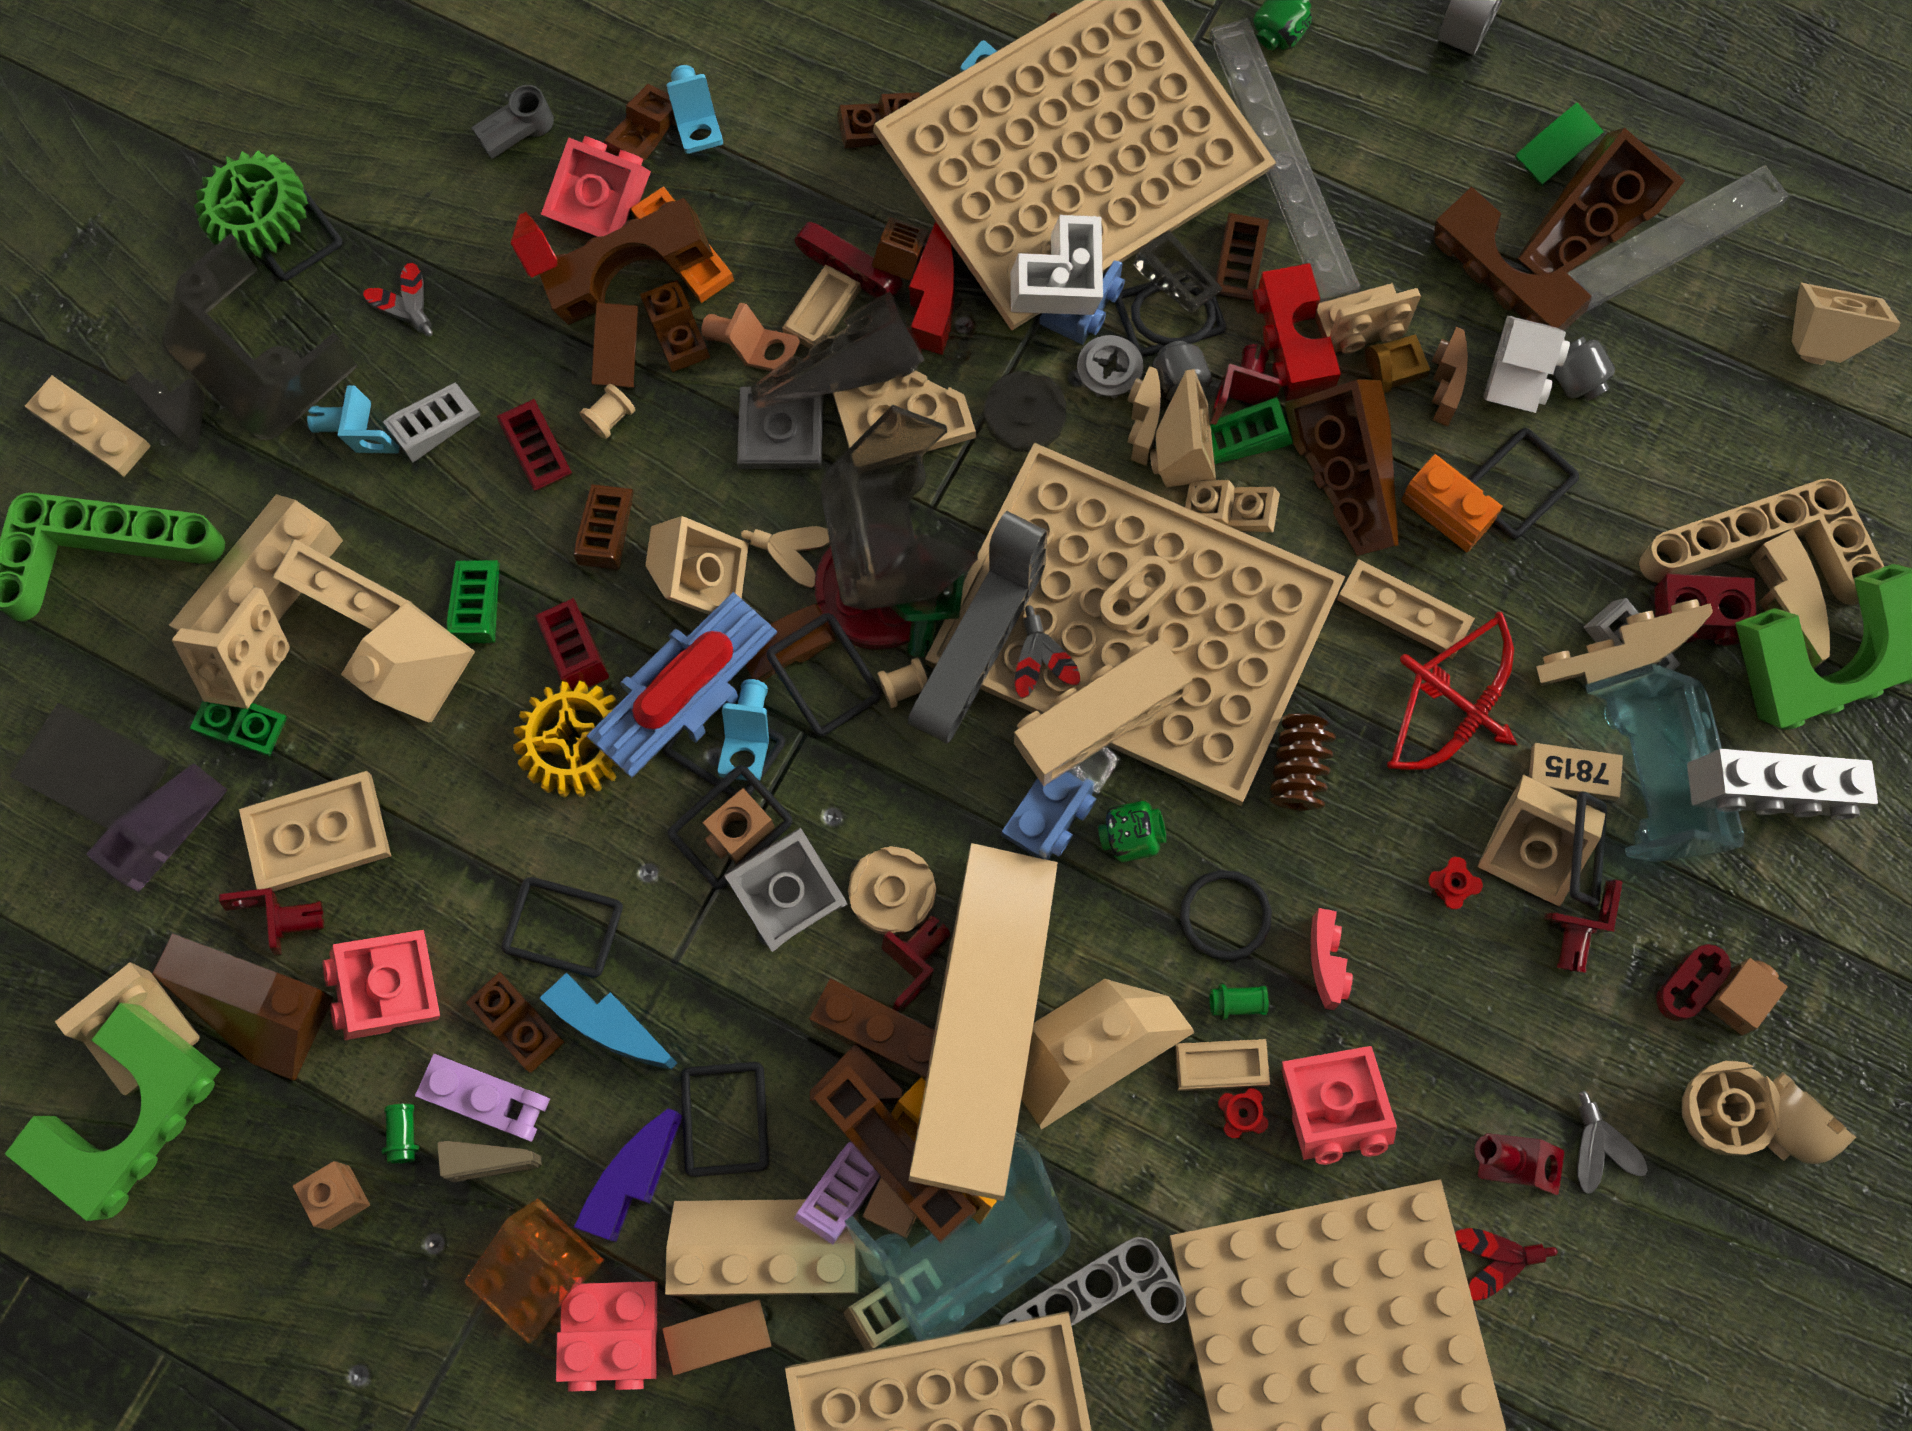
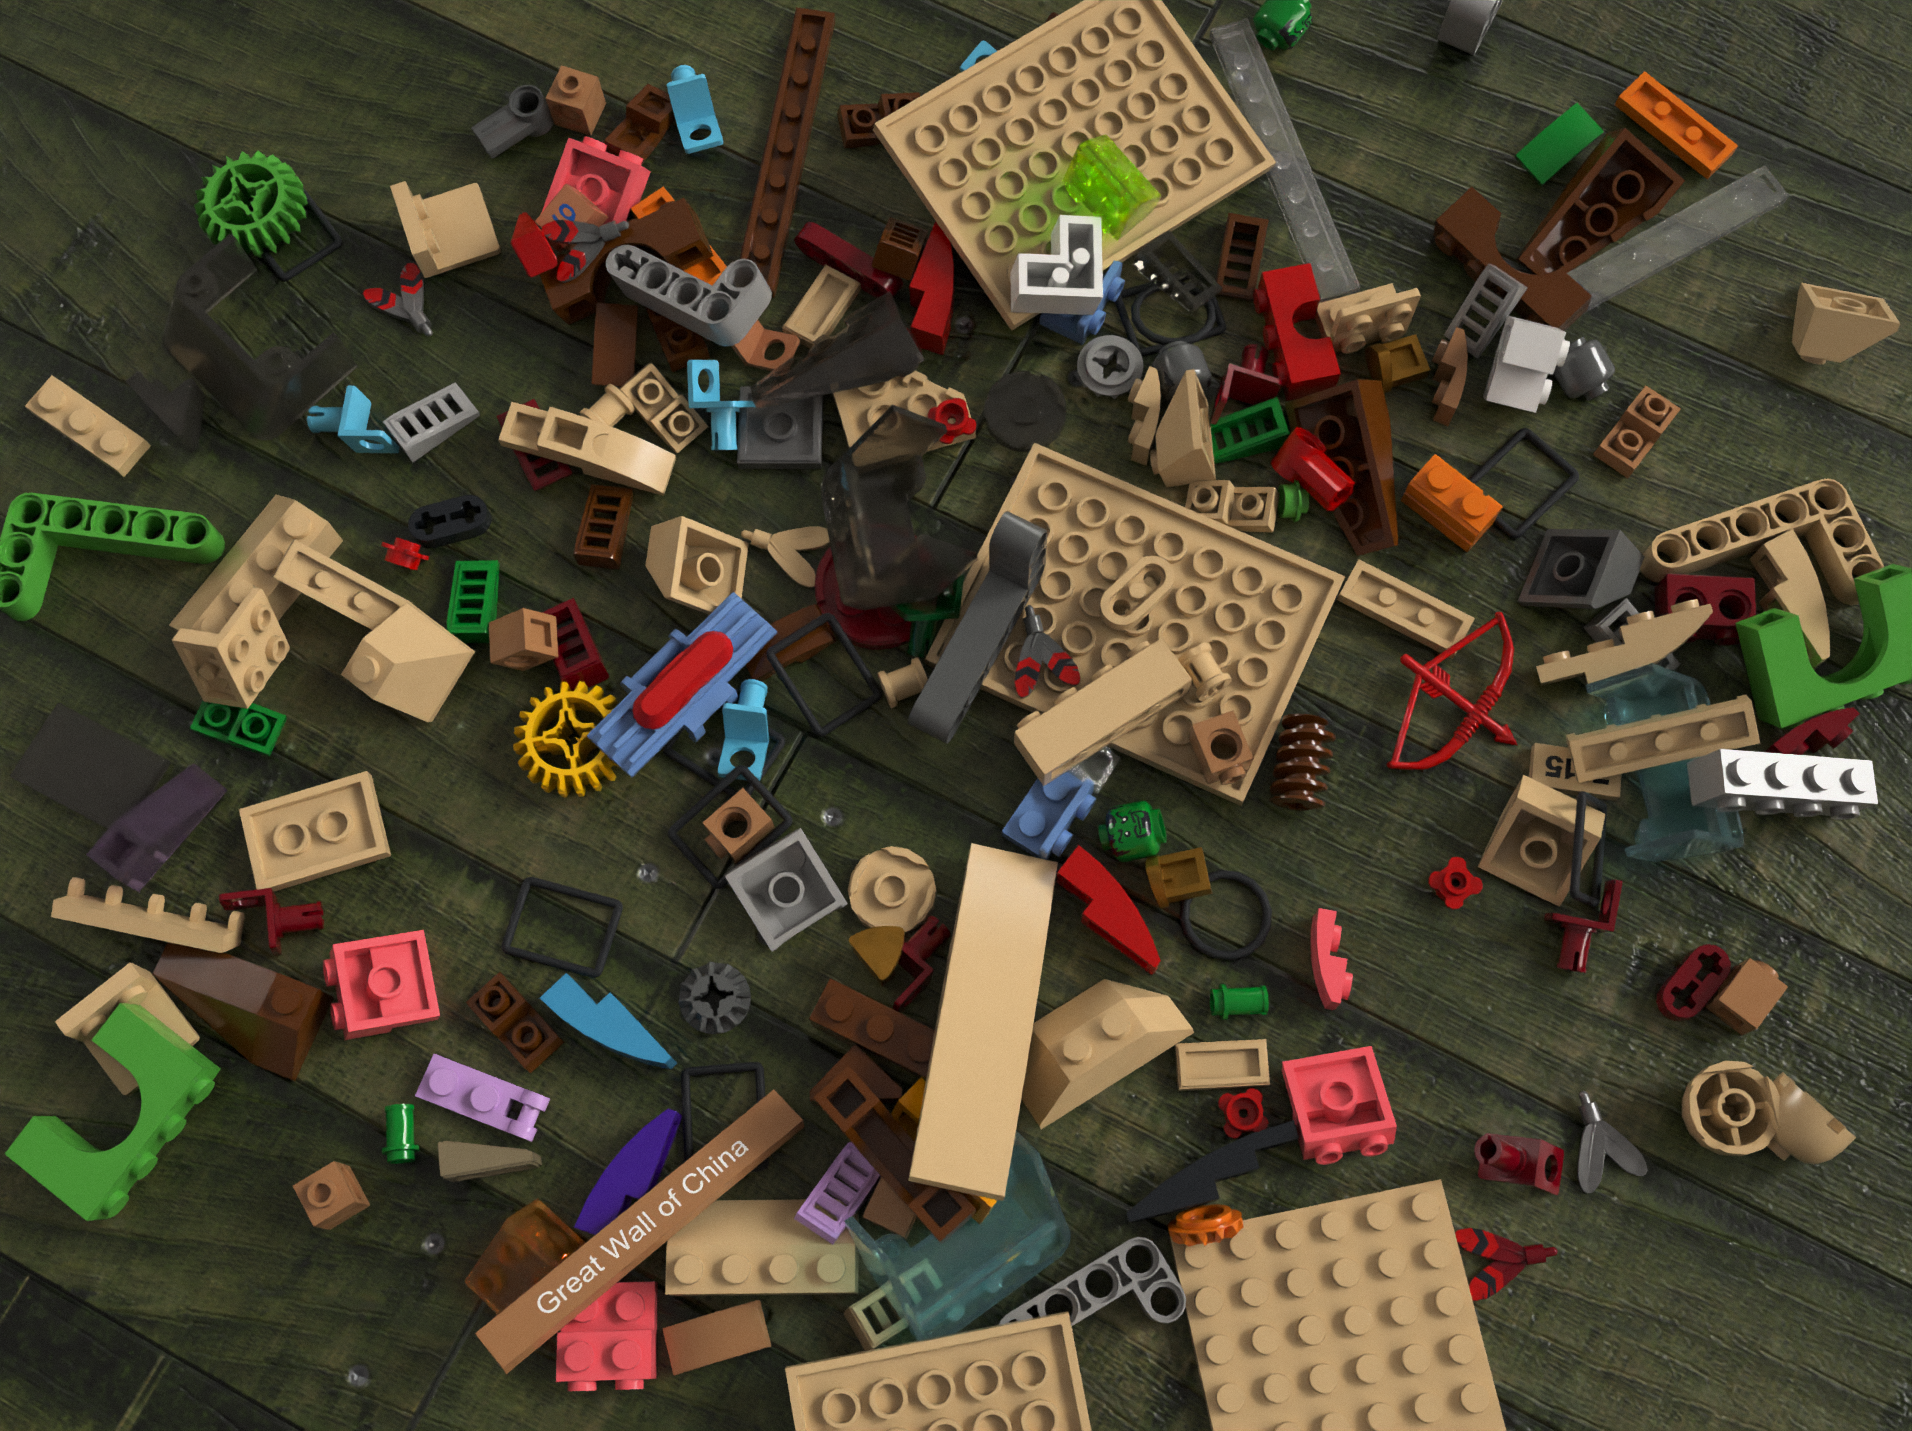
(149, 921): none -> tan hinge
(404, 553): none -> red plate
(446, 228): none -> tan bracket
(449, 521): none -> black beam
(523, 639): none -> medium nougat brick
(572, 206): none -> nougat brick
(576, 100): none -> medium nougat brick
(588, 445): none -> tan slope
(589, 241): none -> piece
(638, 1231): none -> medium nougat tile
(663, 408): none -> tan slope
(715, 312): none -> light grey beam
(722, 412): none -> medium azure bracket
(730, 1010): none -> dark grey gear
(787, 142): none -> reddish brown tile
(879, 950): none -> pearl gold tile
(956, 409): none -> red plate
(1109, 909): none -> red slope
(1110, 186): none -> clear neon green slope
(1178, 876): none -> pearl gold tile
(1196, 1182): none -> black slope
(1204, 671): none -> tan bush
(1205, 1224): none -> orange gear
(1221, 730): none -> medium nougat brick
(1292, 501): none -> bright green plate
(1304, 460): none -> red piece
(1505, 306): none -> light grey slope
(1581, 569): none -> dark grey slope
(1636, 431): none -> medium nougat slope
(1663, 739): none -> tan hinge
(1676, 125): none -> orange plate
(1817, 732): none -> dark red slope

